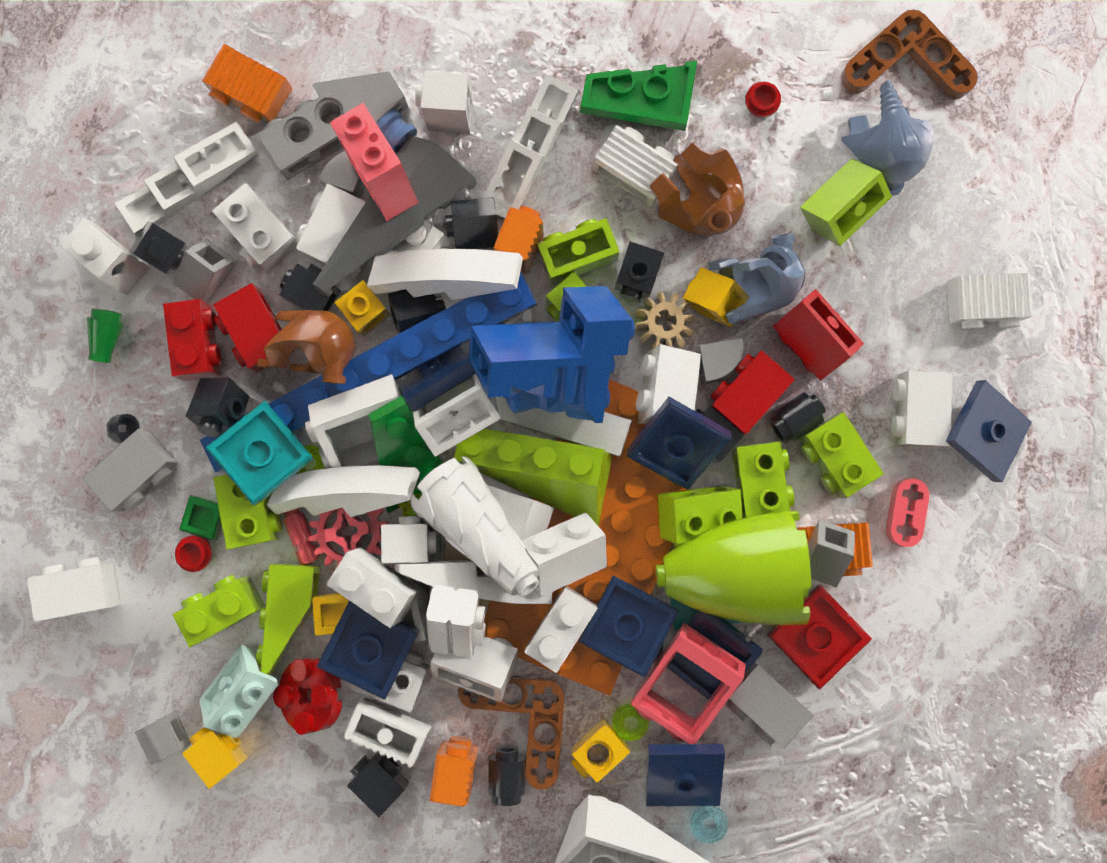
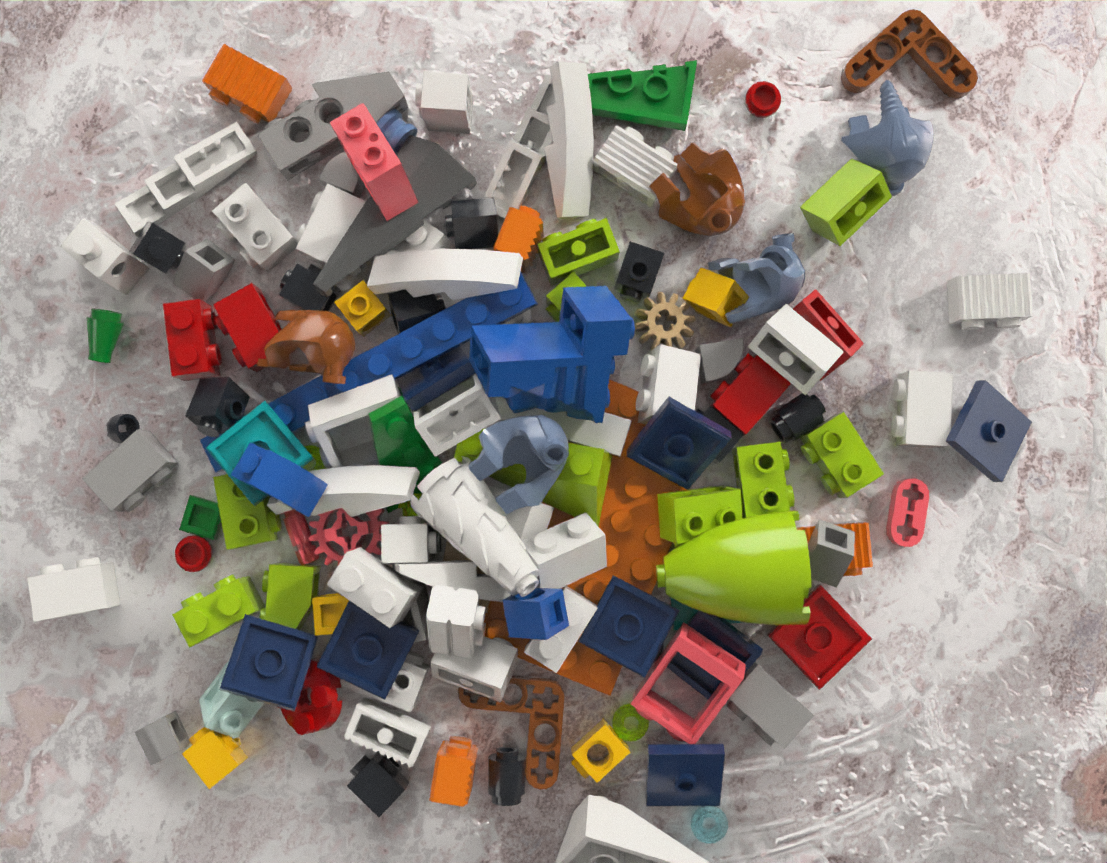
(269, 663): none -> dark blue plate
(279, 479): none -> blue brick
(524, 440): none -> sand blue piece
(536, 614): none -> blue brick
(572, 134): none -> white slope
(795, 349): none -> white brick

